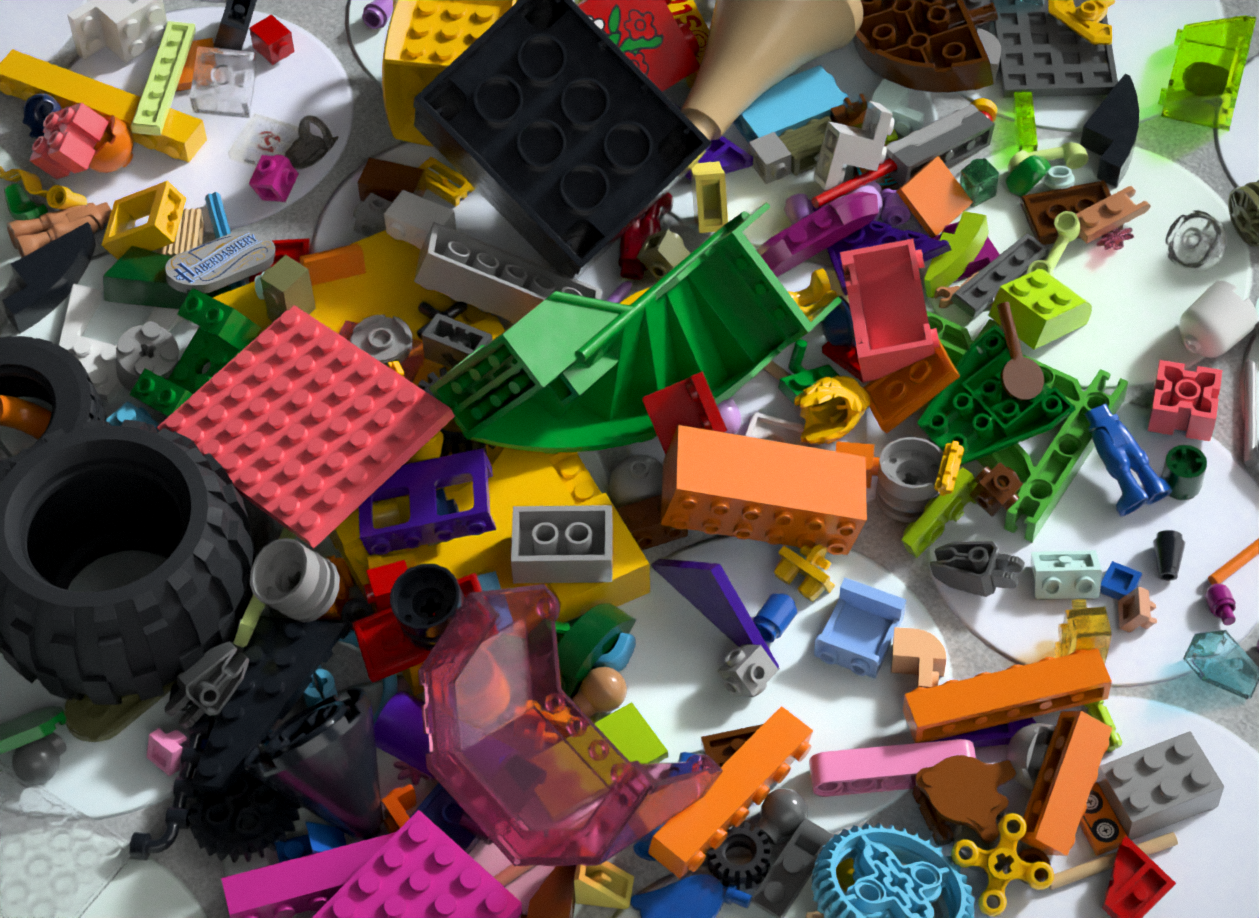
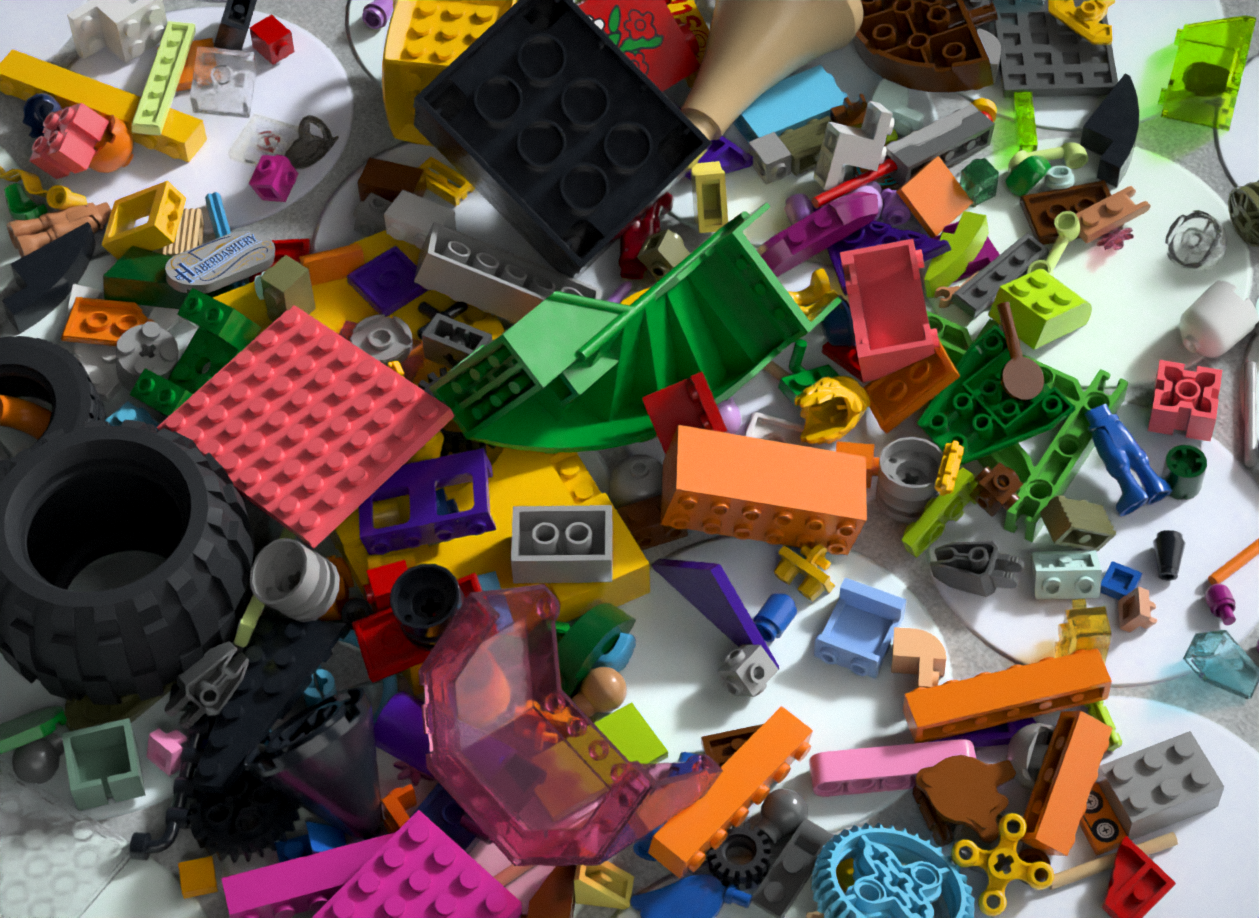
(101, 321): none -> orange tile
(103, 764): none -> sand green piece
(197, 877): none -> light orange tile
(387, 281): none -> dark purple plate
(1077, 523): none -> olive brick

